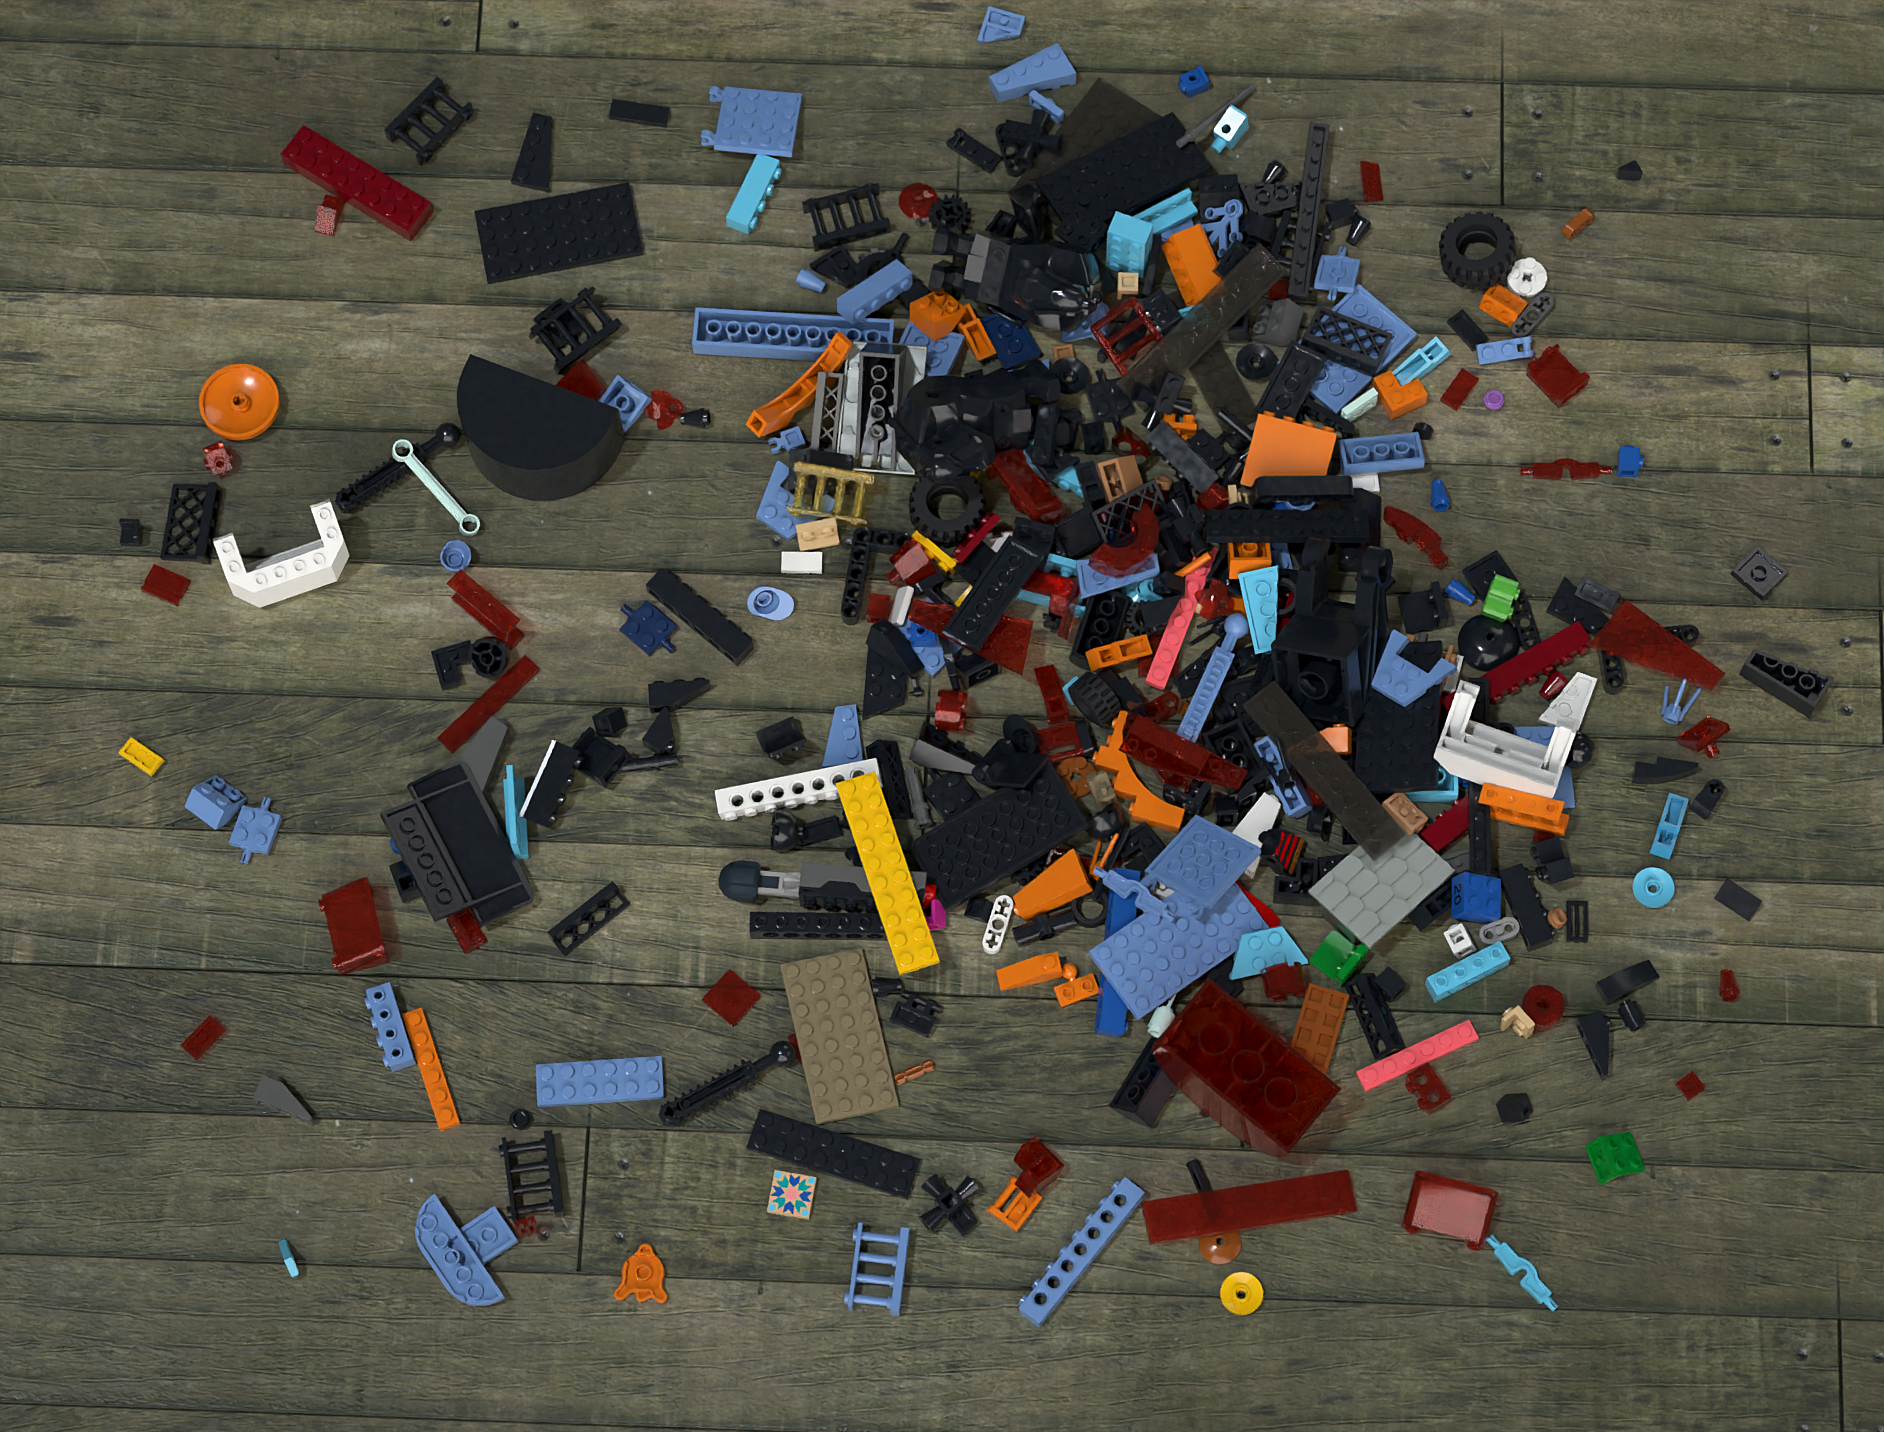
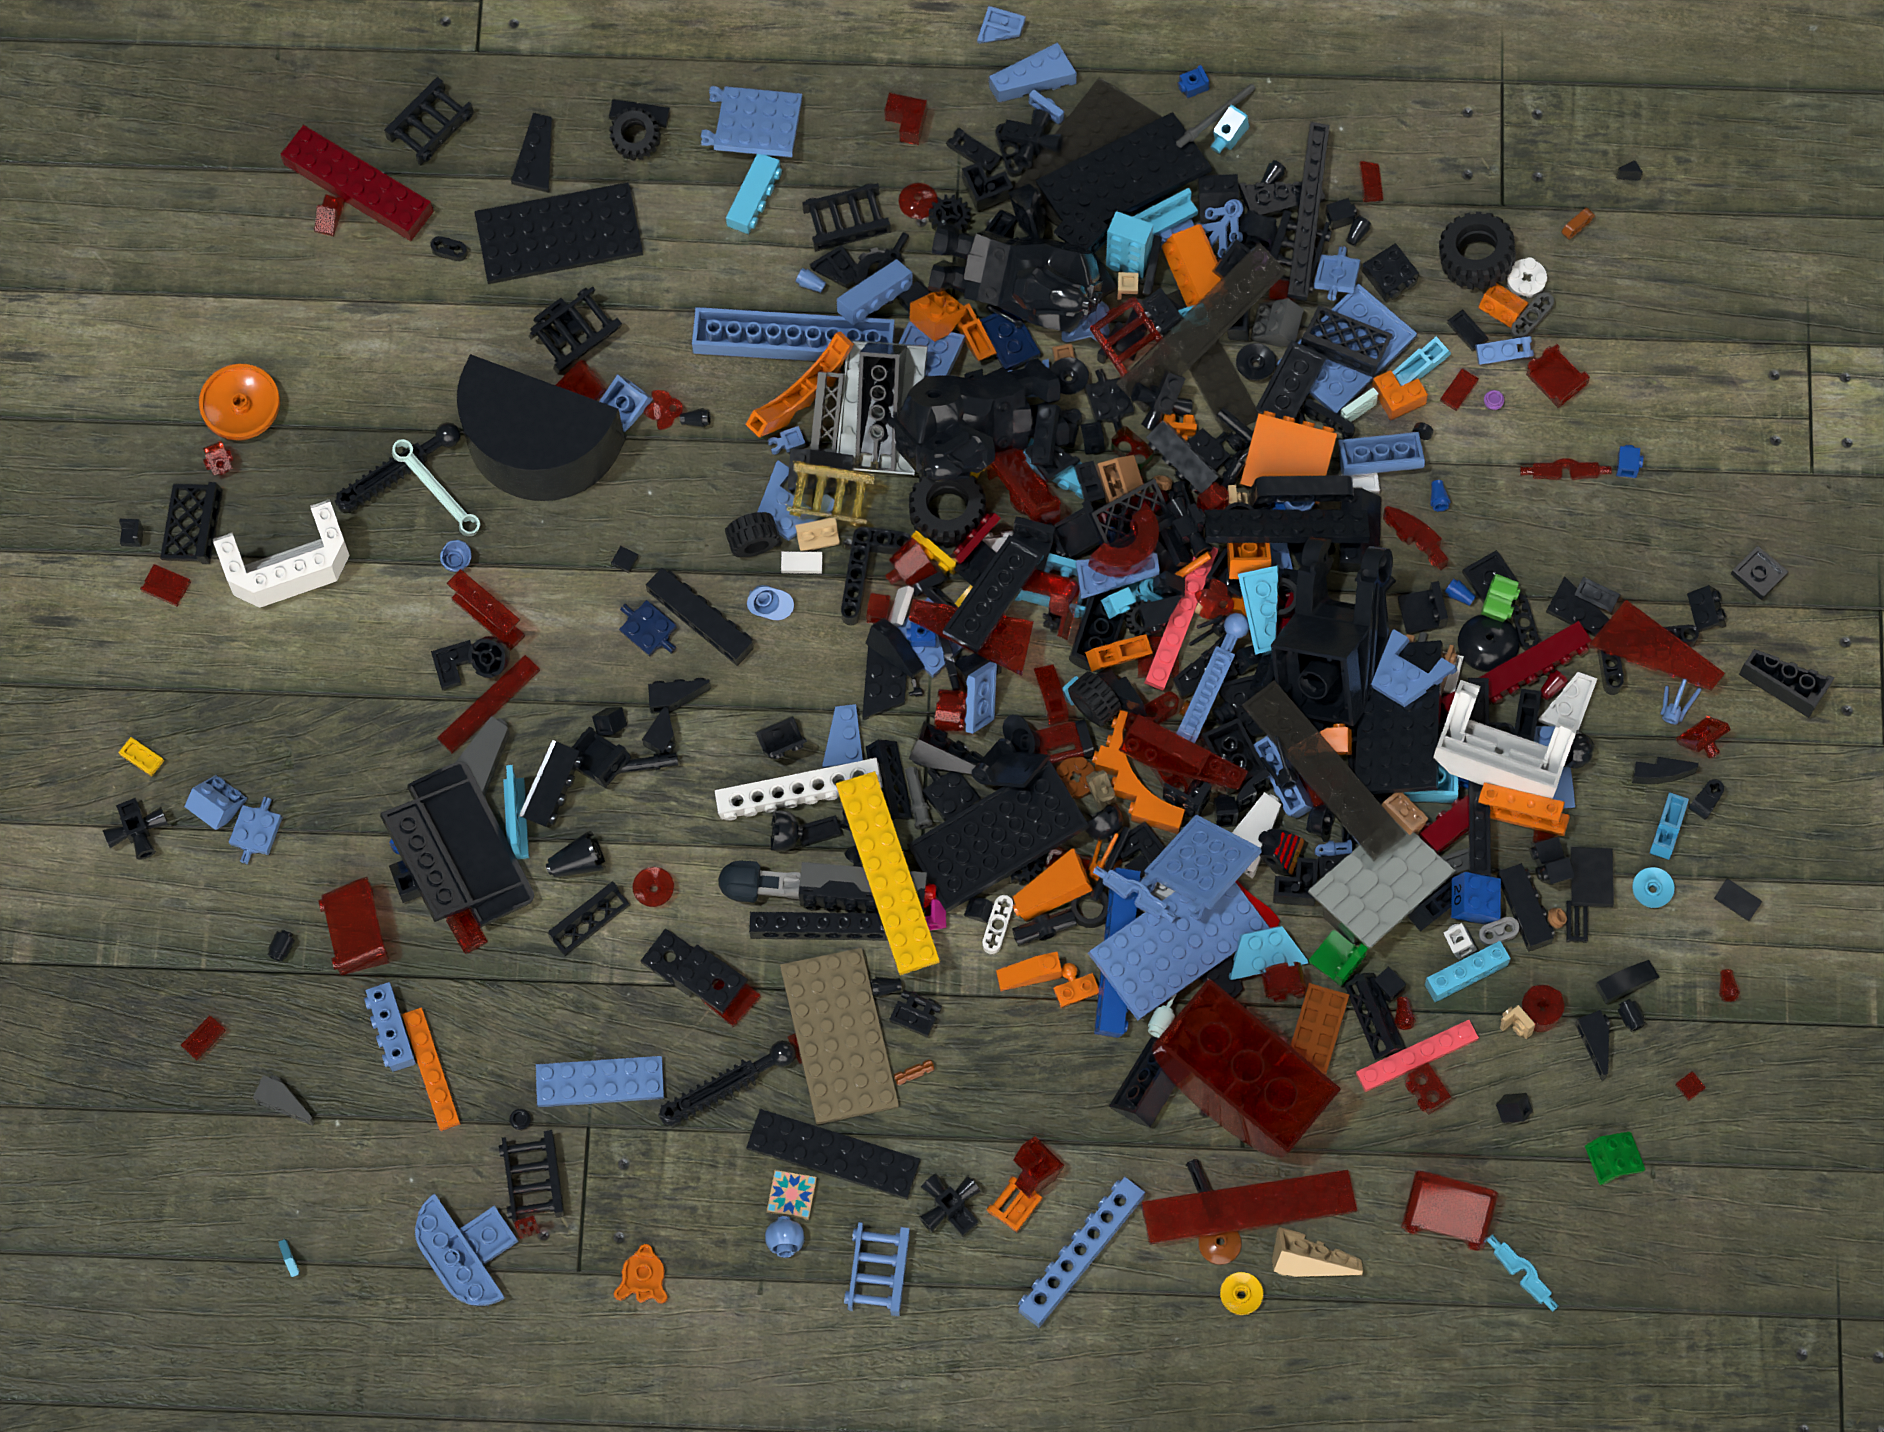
(135, 828): none -> black brick
(280, 945): none -> black brick
(448, 248): none -> black beam
(578, 857): none -> black cone
(624, 559): none -> black tile
(641, 148): none -> black tyre
(653, 877): none -> clear red dish
(694, 971): none -> black bracket
(752, 534): none -> black tyre
(784, 1237): none -> medium blue plant
(909, 113): none -> clear red brick
(981, 697): none -> medium blue plate
(983, 190): none -> black brick
(1118, 602): none -> medium azure brick
(1300, 1257): none -> tan wedge
(1331, 848): none -> medium blue piece
(1390, 272): none -> black brick
(1404, 1015): none -> clear red cone
(1527, 714): none -> black slope
(1593, 877): none -> black tile
(1707, 608): none -> black bracket

